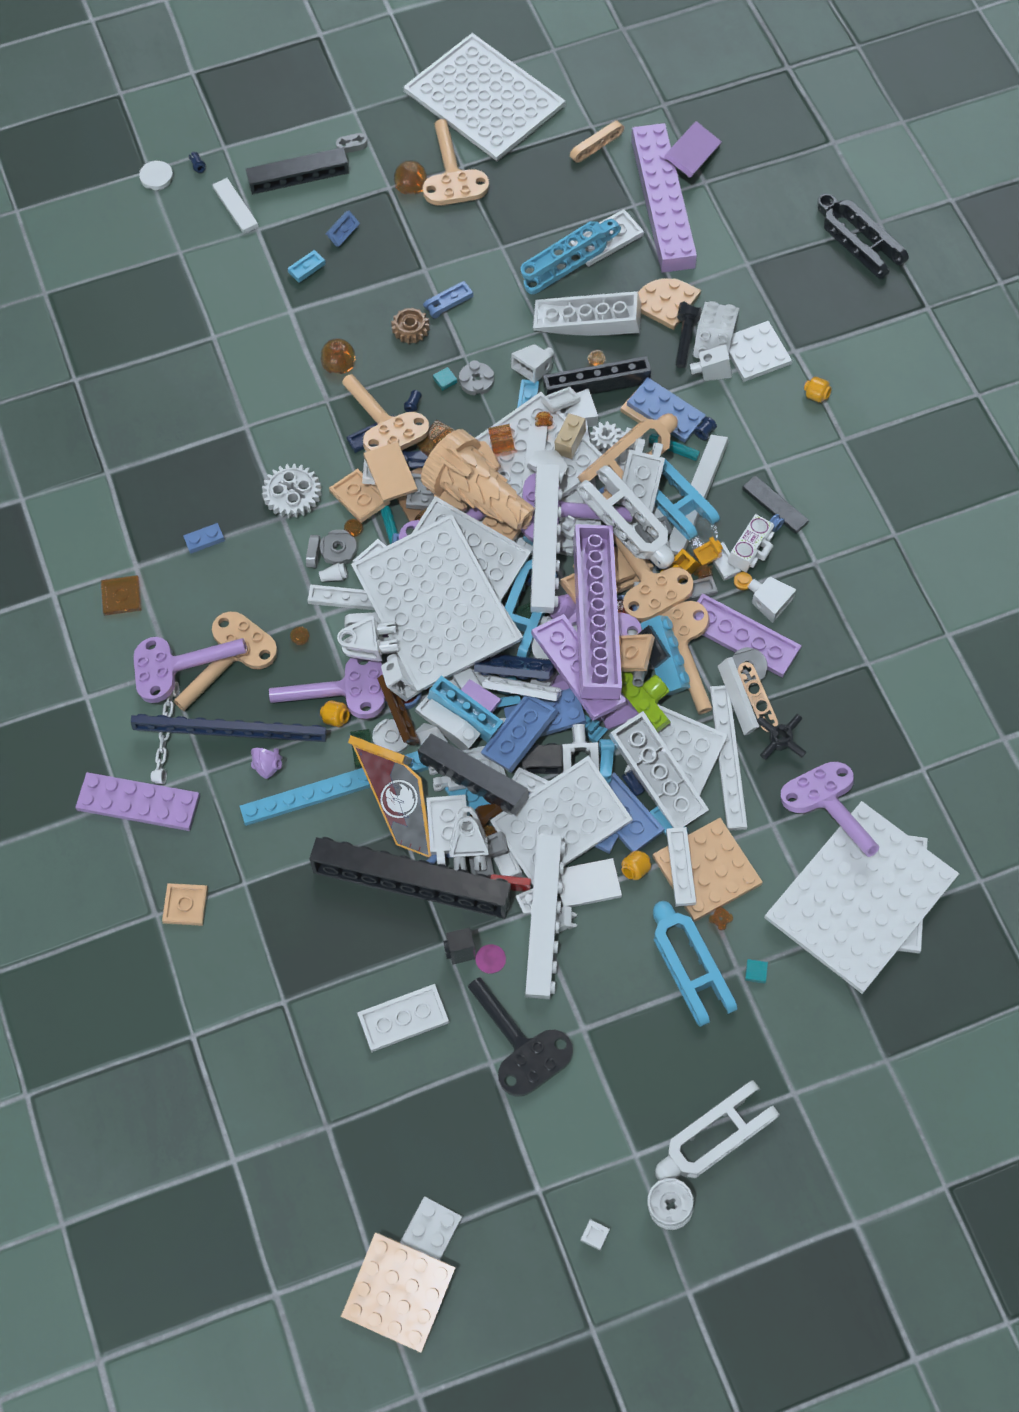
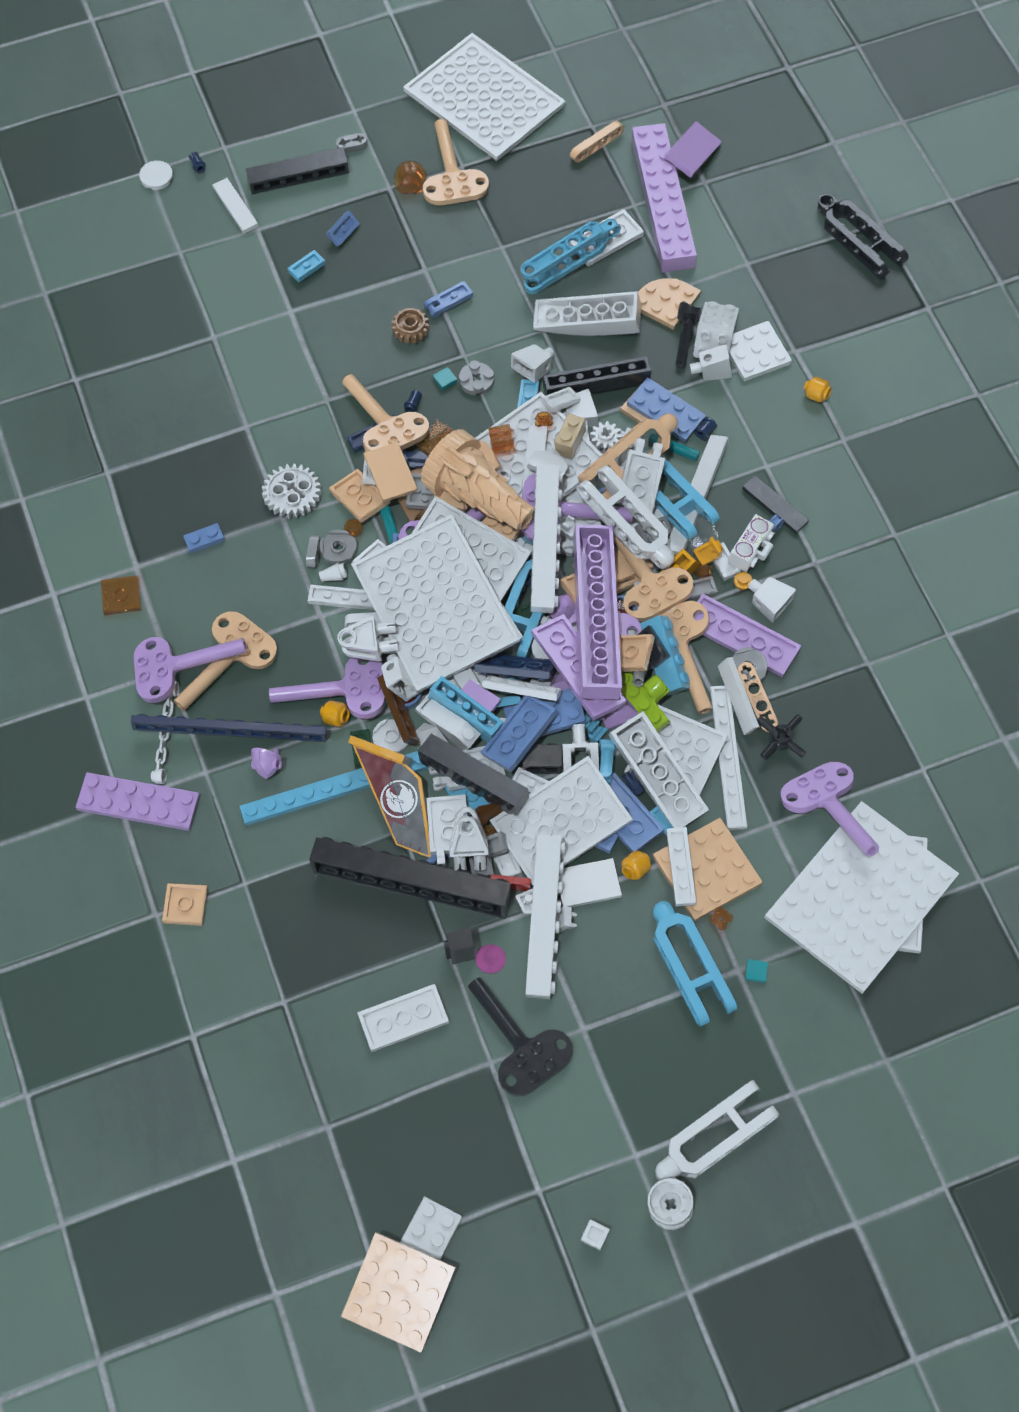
(299, 635): clear orange plate -> none
(338, 356): clear orange cylinder -> none
(596, 358): clear orange plate -> none

